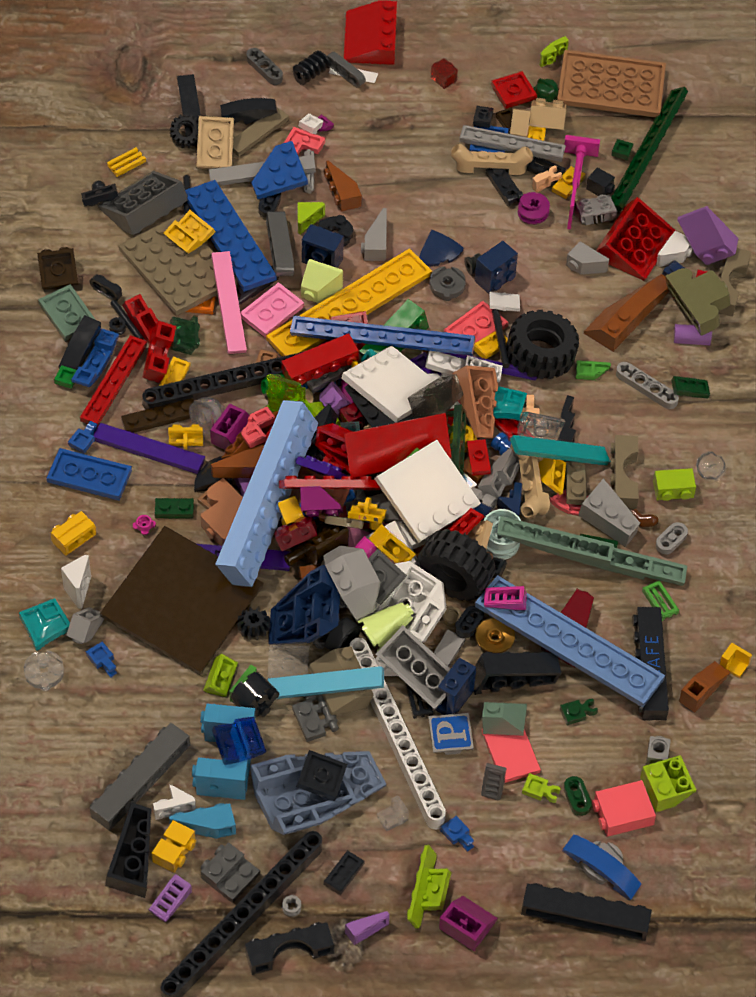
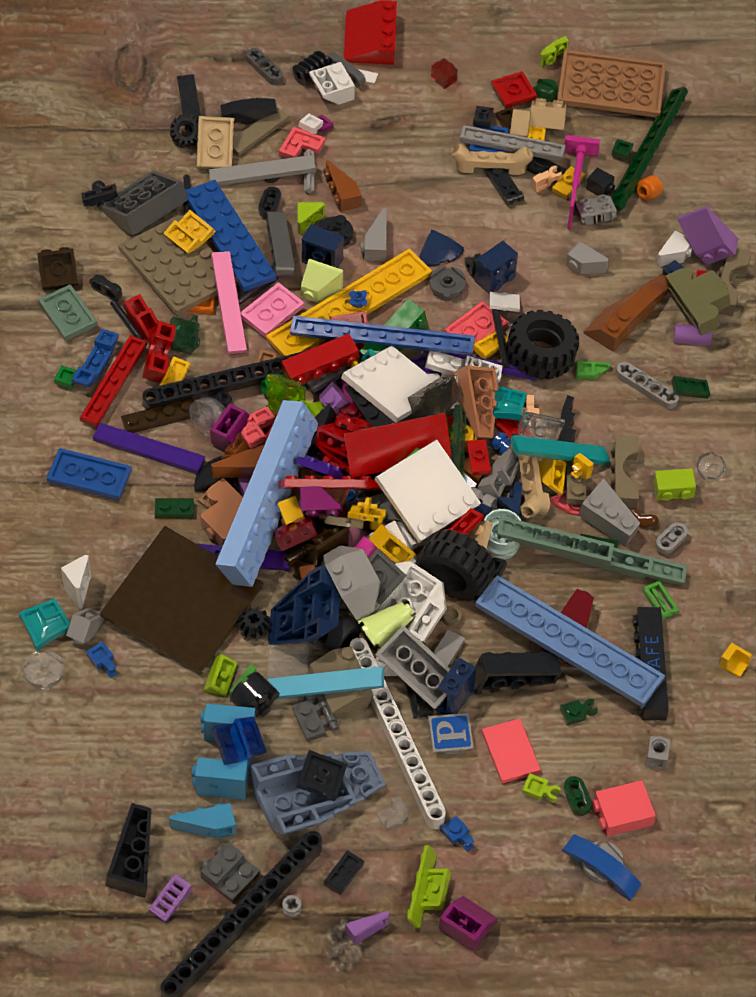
(73, 533): yellow brick -> none
(81, 343): black slope -> none
(83, 438): blue plate -> none
(117, 321): black bush -> none
(124, 160): yellow tile -> none
(139, 776): dark grey brick -> none
(144, 519): dark pink plate -> none
(171, 852): yellow piece -> none
(179, 803): white slope -> none
(185, 435): yellow hips -> none
(223, 396): none -> black plate
(279, 172): blue plate -> none
(314, 940): black arch -> none
(334, 83): none -> white slope
(350, 423): none -> red plate
(358, 298): none -> blue plate
(466, 624): black plate -> none
(491, 629): pearl gold dish -> none
(493, 781): dark grey slope -> none
(504, 718): sand green slope -> none
(513, 604): dark pink slope -> none
(533, 208): magenta piece -> none
(582, 467): none -> yellow tile
(586, 911): black brick -> none
(636, 239): red slope -> none
(649, 187): none -> orange head
(667, 783): lime slope -> none
(702, 686): dark orange slope -> none

